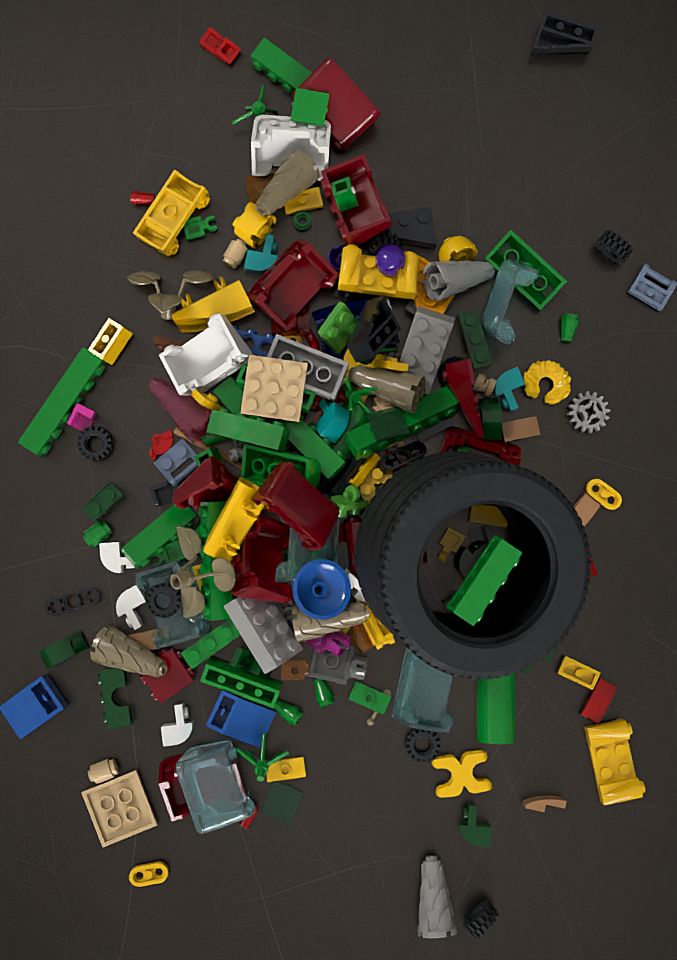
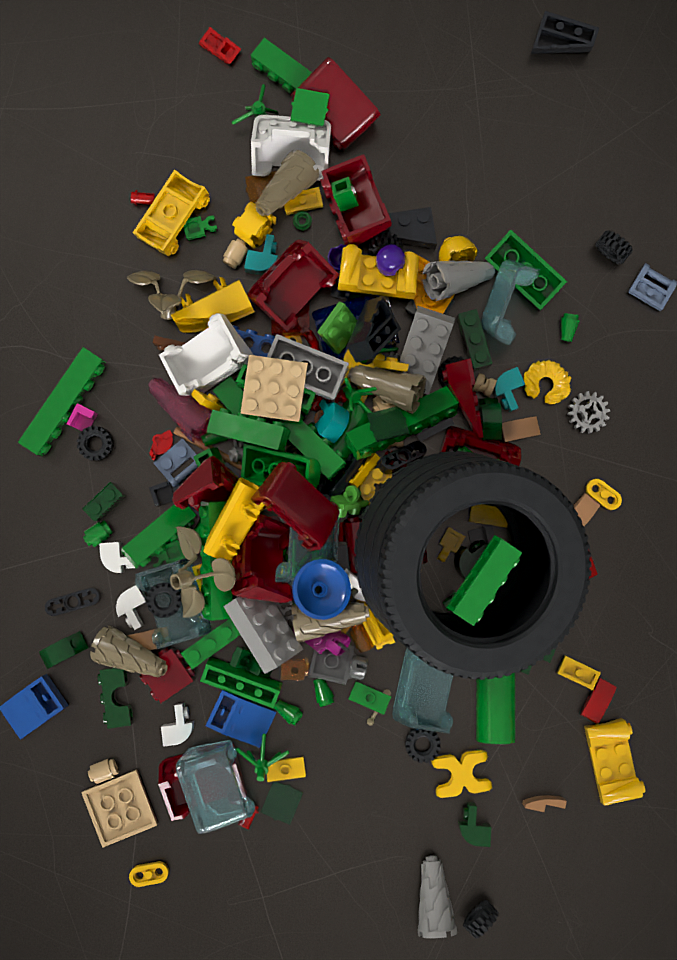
(110, 341): yellow brick -> none

